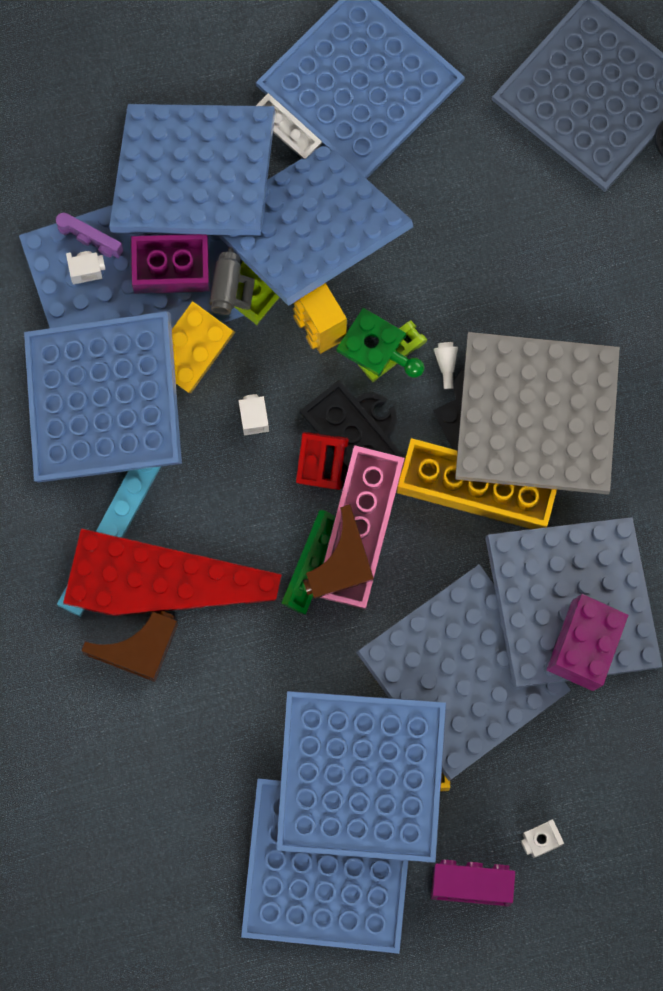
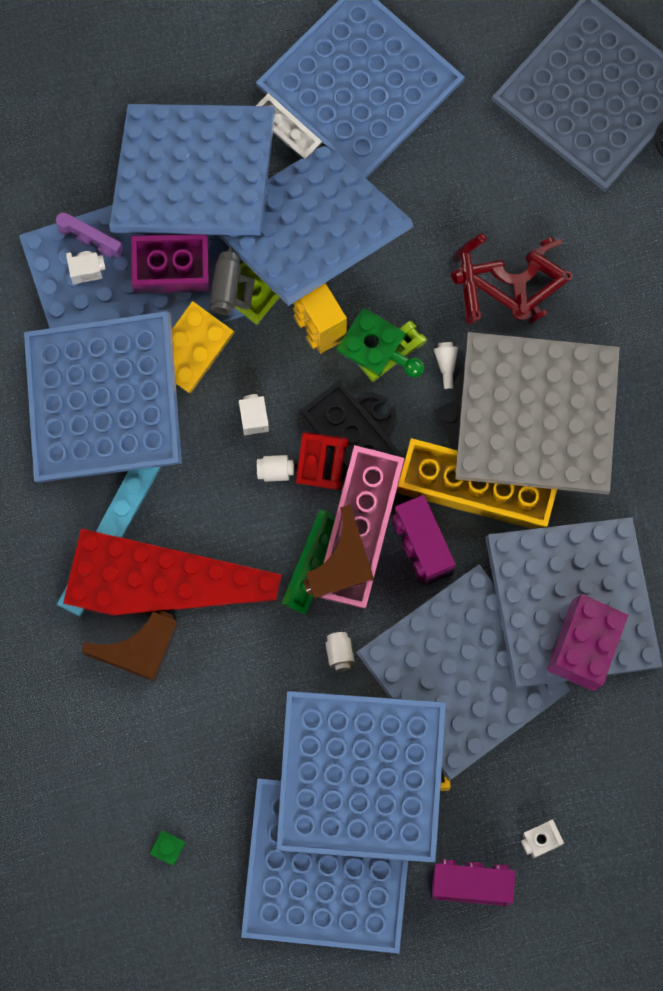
(167, 848): none -> green plate
(275, 468): none -> white brick
(340, 651): none -> white brick
(423, 541): none -> magenta brick
(520, 306): none -> dark red piece

